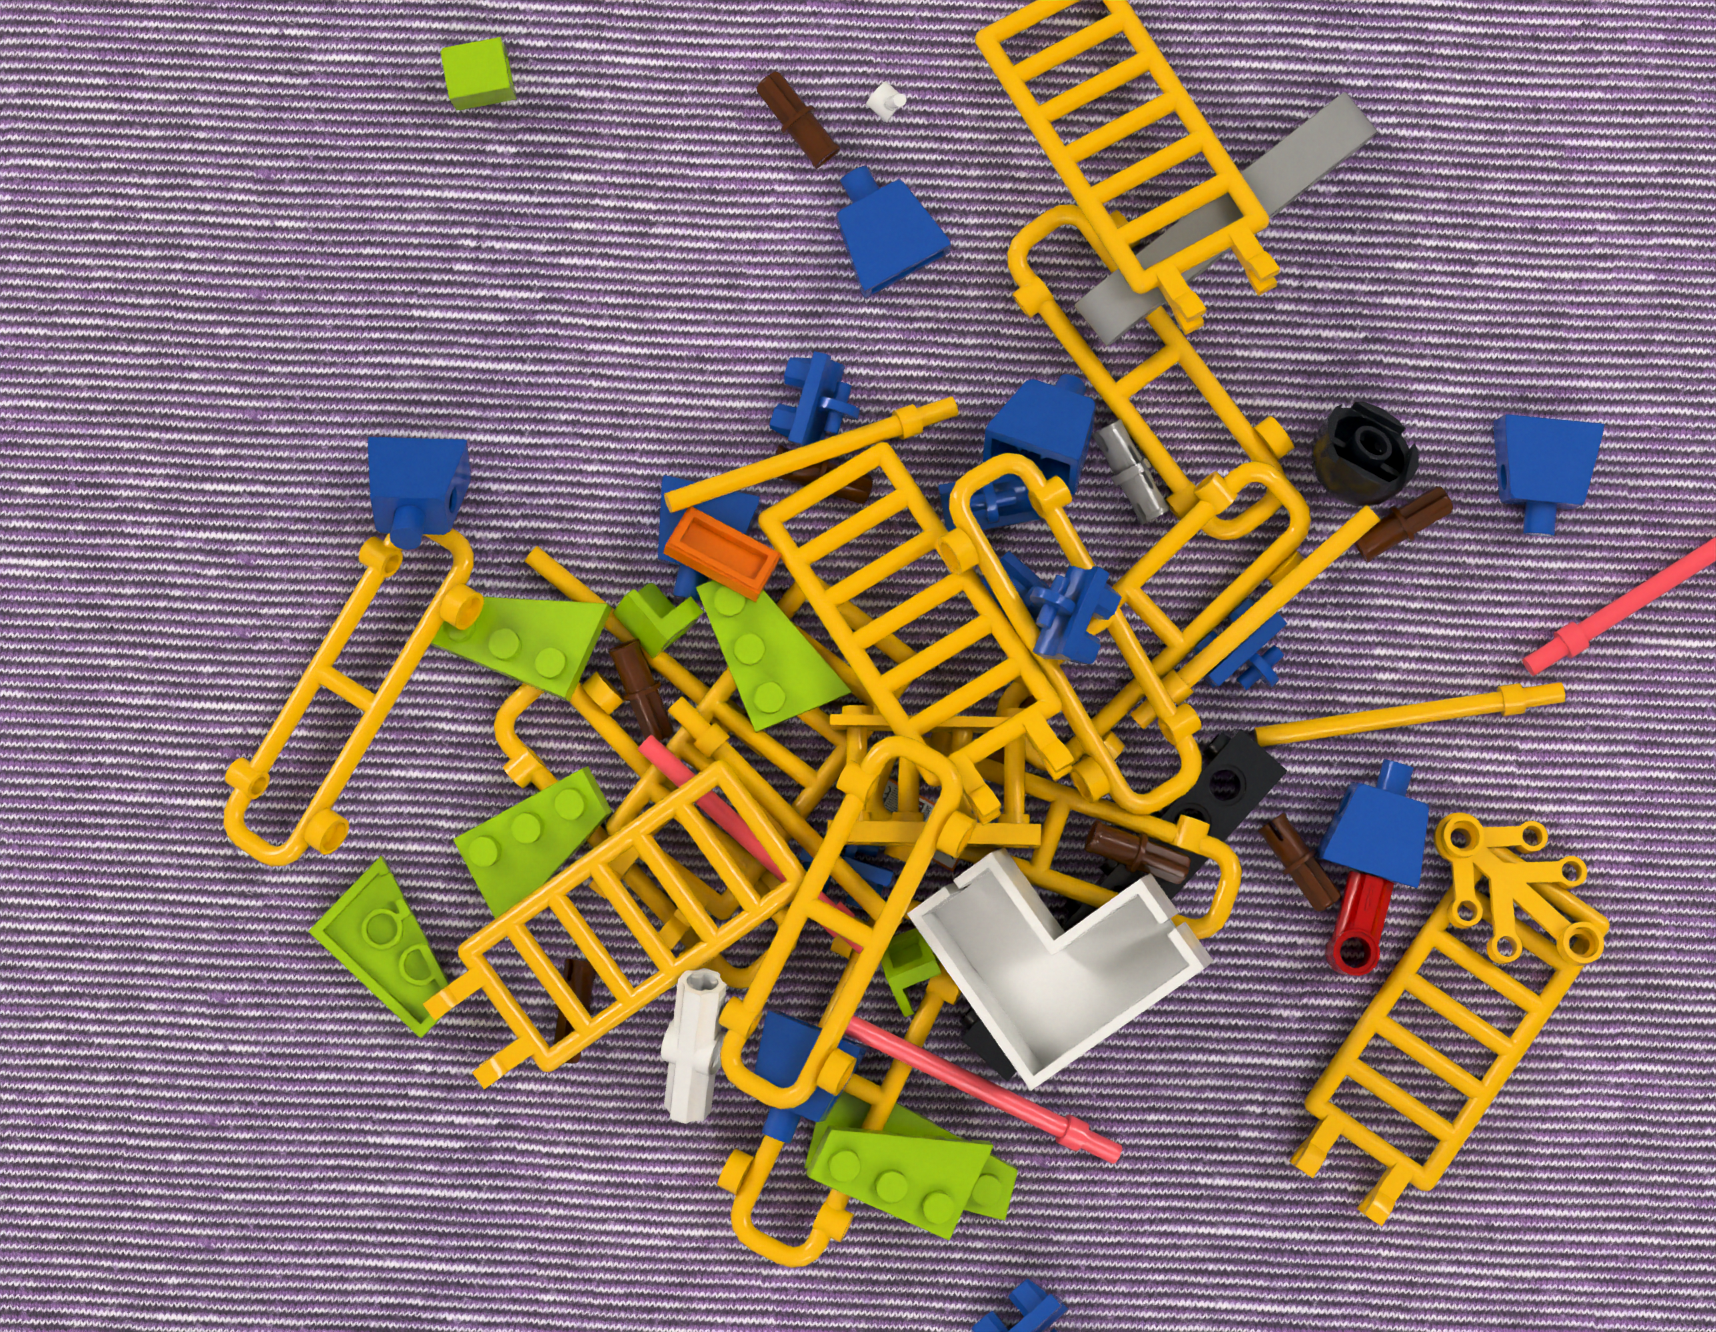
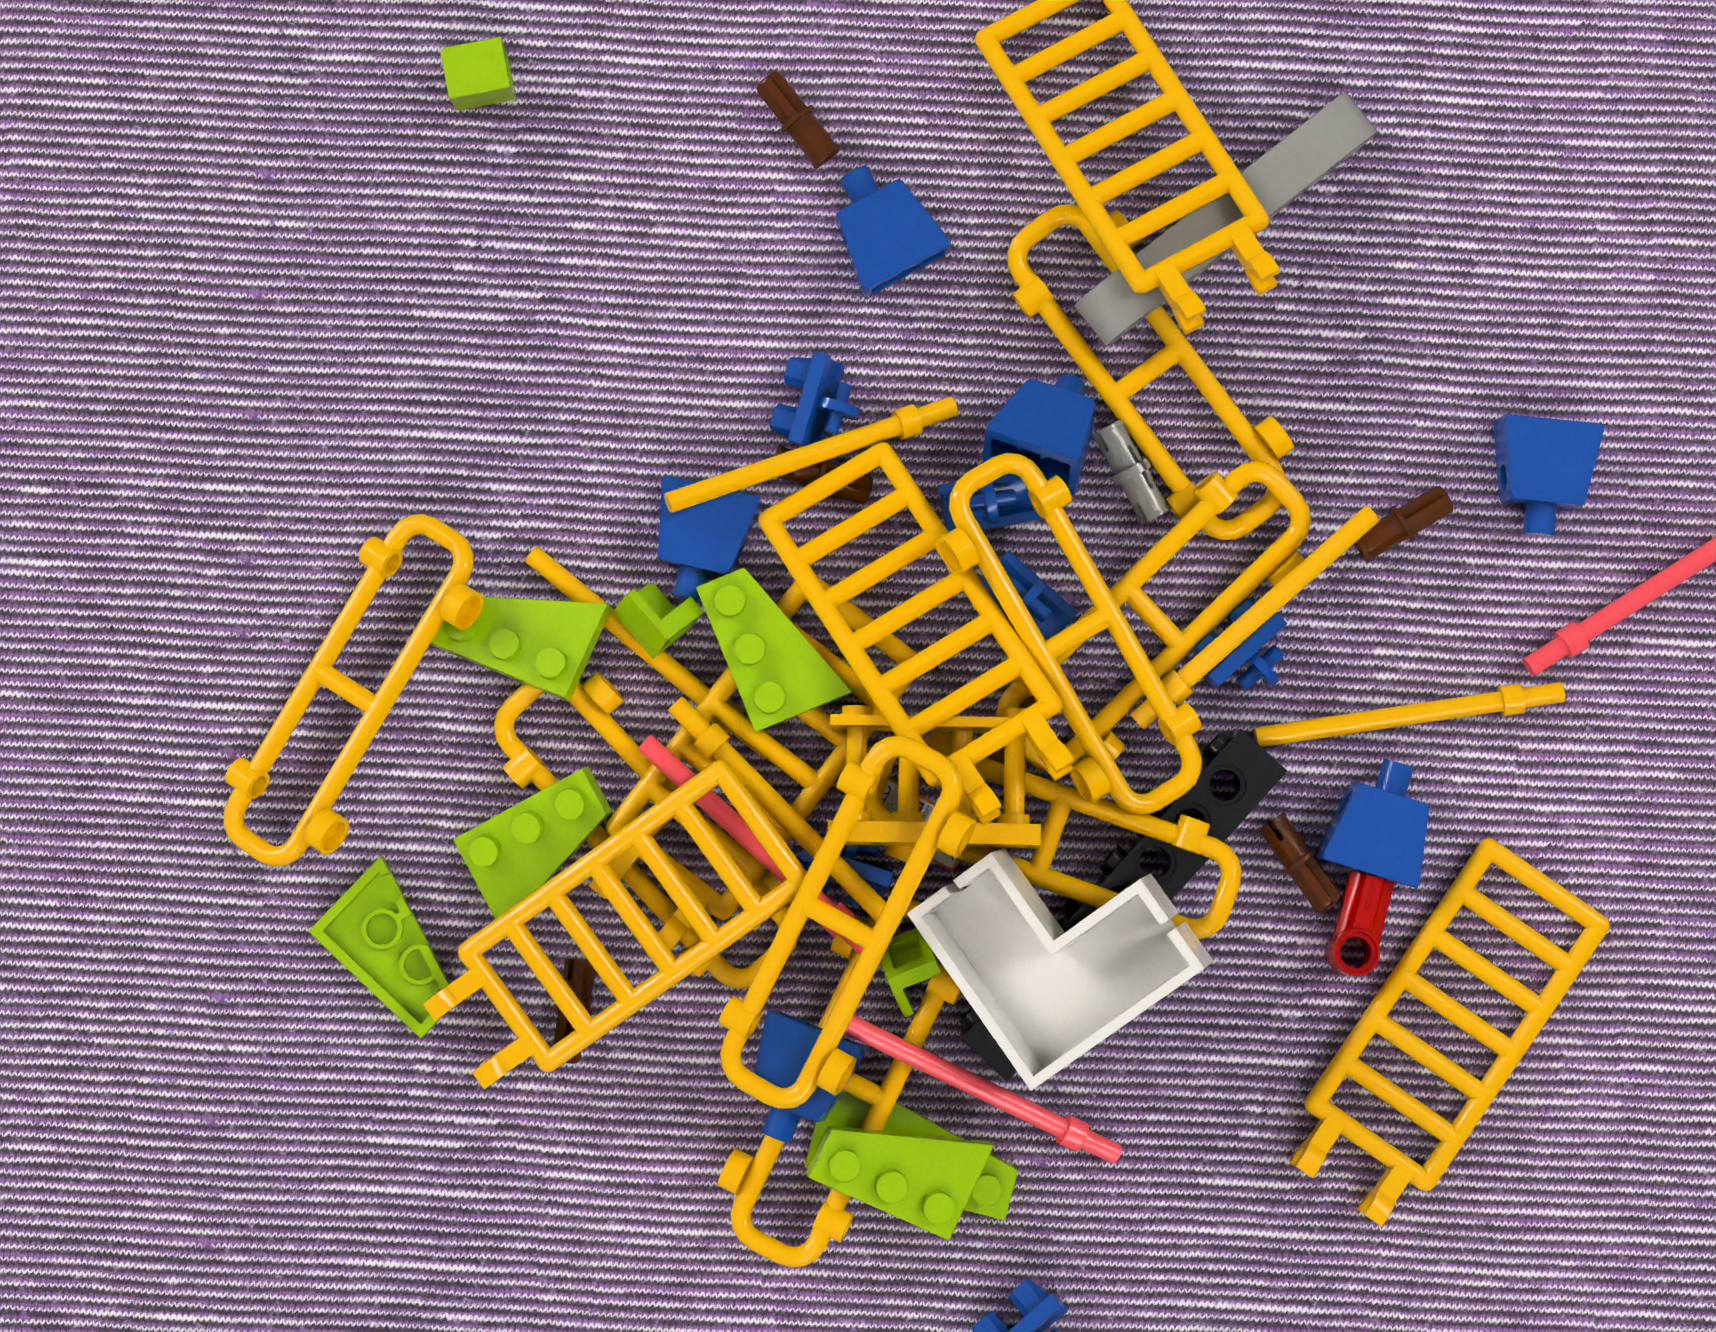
(416, 486): blue torso -> none
(641, 689): reddish brown axle -> none
(694, 1045): white piece -> none
(722, 553): orange tile -> none
(886, 101): white hand -> none
(1068, 611): blue hips -> none
(1137, 852): reddish brown axle -> none
(1363, 455): black cylinder -> none
(1510, 884): yellow plant -> none

